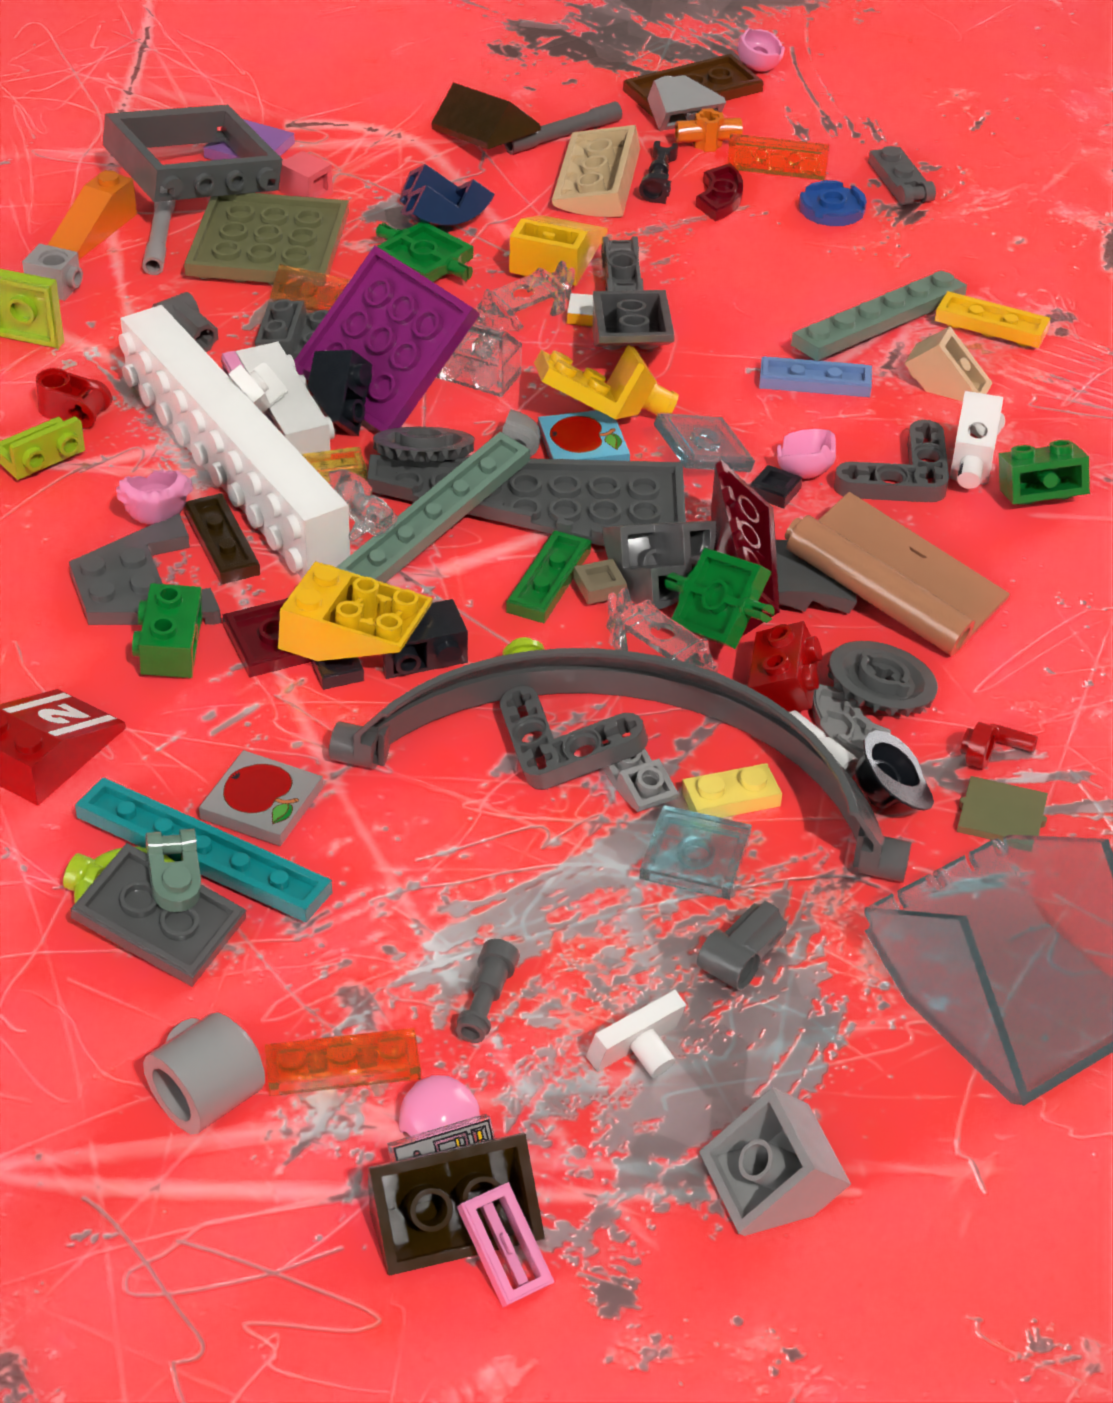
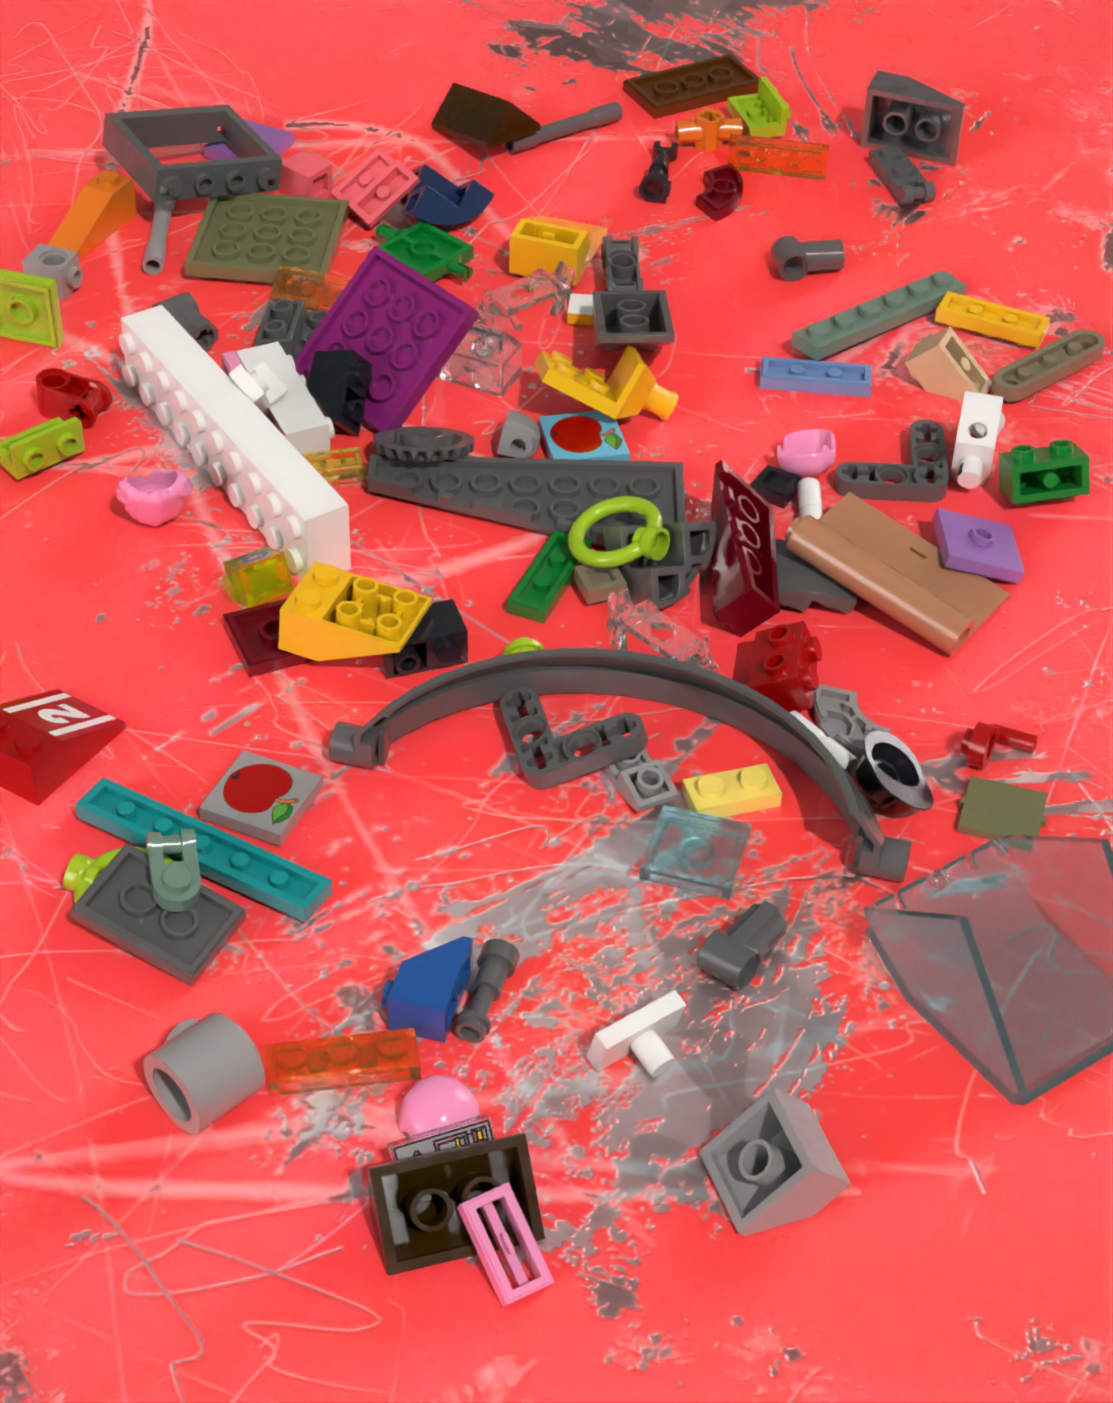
(120, 574): dark grey wing -> none
(169, 630): green brick -> none
(221, 538): dark brown tile -> none
(257, 577): none -> clear neon green brick
(338, 672): tile -> none
(365, 509): clear piece -> none
(375, 186): none -> coral slope
(429, 989): none -> blue slope
(439, 509): sand green plate -> none
(598, 172): tan slope -> none
(647, 541): none -> lime piece
(679, 100): light grey slope -> none
(703, 441): clear light blue tile -> none
(720, 597): green plate -> none
(759, 50): bright pink hair -> none
(761, 113): none -> lime bracket
(806, 257): none -> dark grey piece
(809, 498): none -> white piece
(832, 204): blue tile -> none
(882, 677): dark grey gear -> none
(912, 117): none -> flat silver slope
(978, 546): none -> medium lavender plate
(1048, 365): none -> dark tan plate

